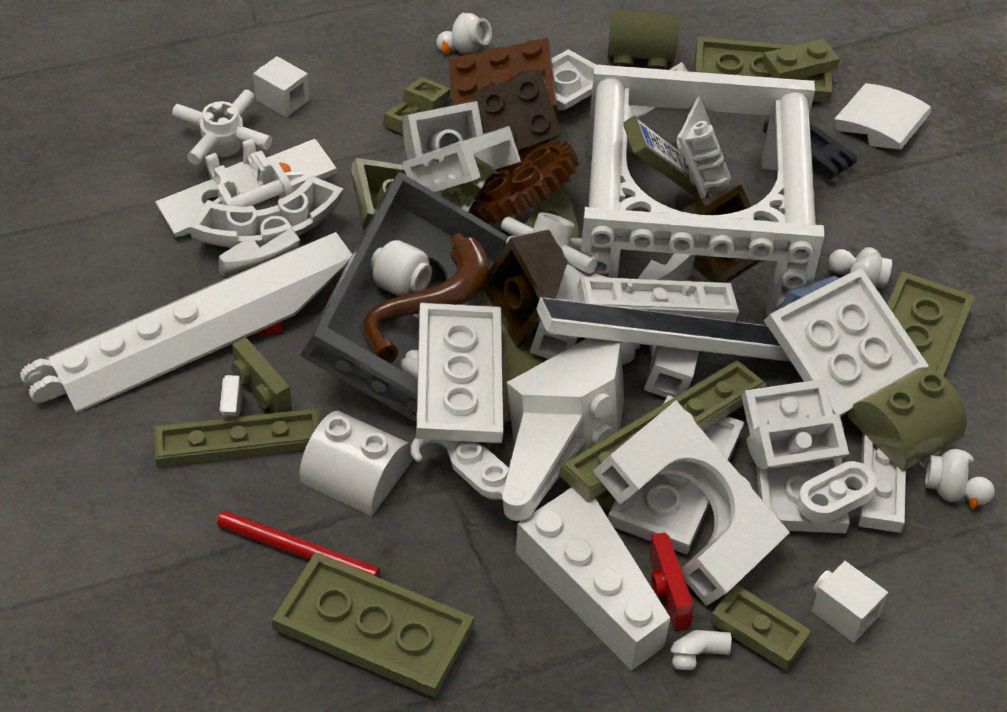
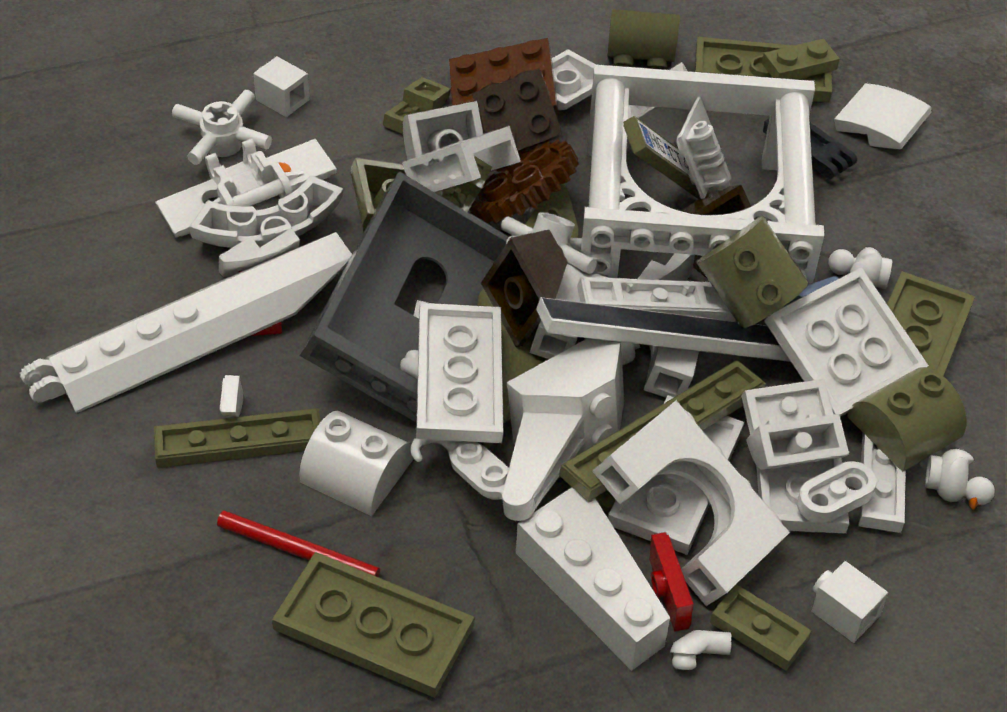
(267, 385): olive plate -> none
(400, 268): white head -> none
(463, 286): reddish brown animal -> none
(467, 35): white animal -> none
(753, 273): none -> olive brick

